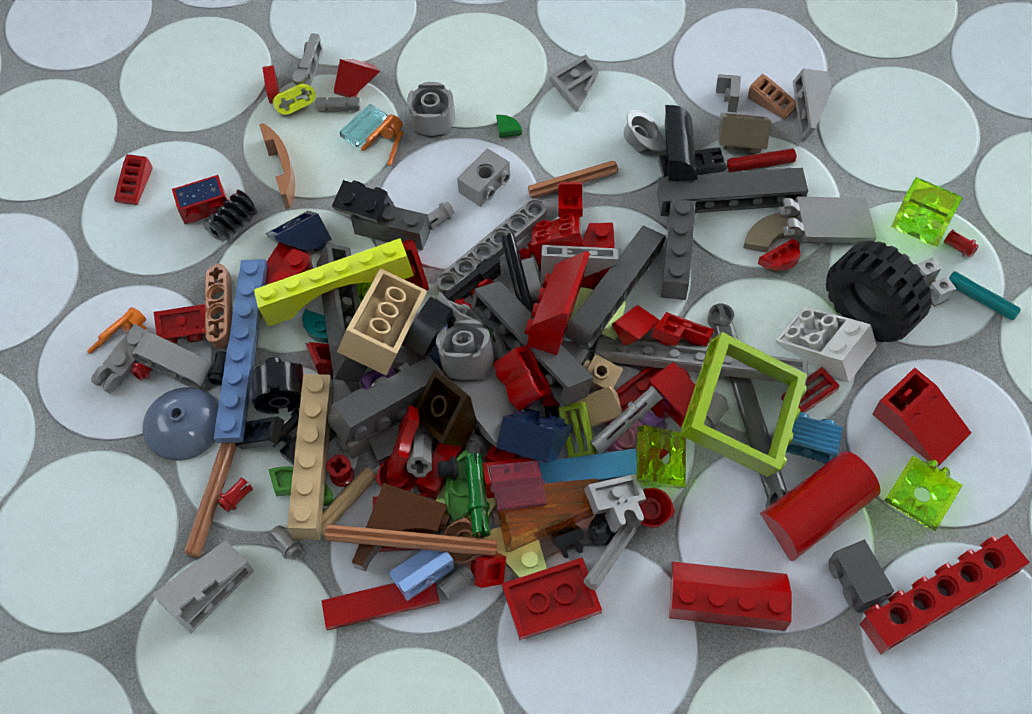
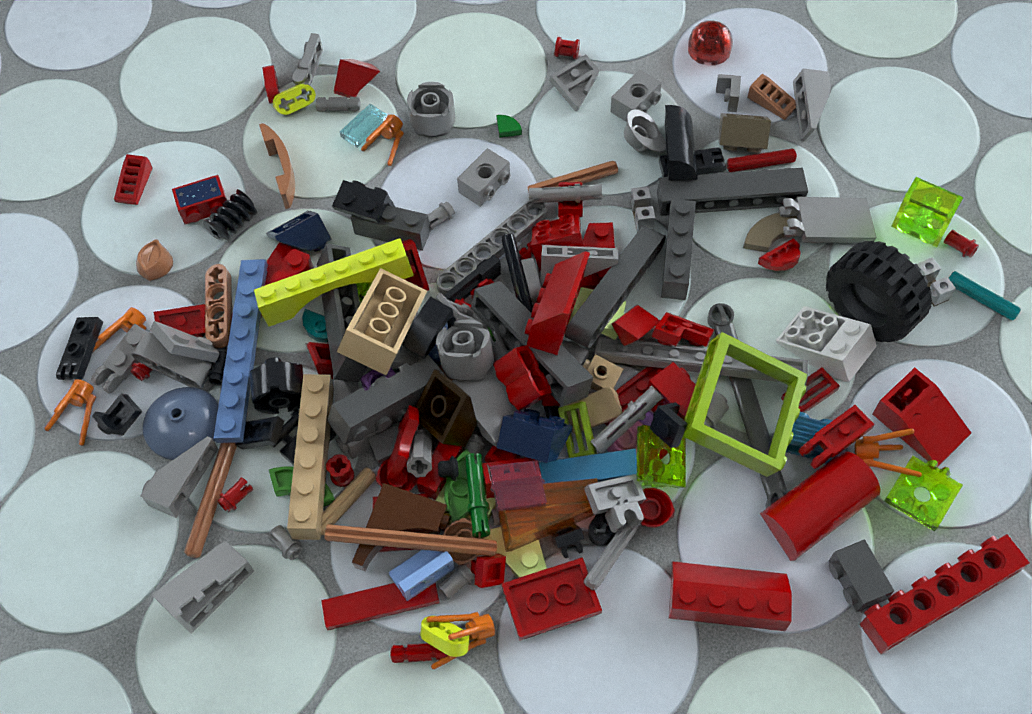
(78, 394): none -> orange plant
(79, 348): none -> black hinge
(118, 416): none -> black bracket
(153, 261): none -> nougat hat
(175, 482): none -> light grey slope
(184, 344): none -> light grey wing
(415, 653): none -> red axle
(437, 636): none -> neon yellow beam
(477, 628): none -> orange plant
(567, 48): none -> red bush
(571, 193): none -> light grey pin
(636, 94): none -> light grey brick
(641, 208): none -> flat silver piece
(668, 424): none -> black bracket
(710, 42): none -> clear red cylinder
(838, 435): none -> red hinge
(869, 449): none -> orange plant

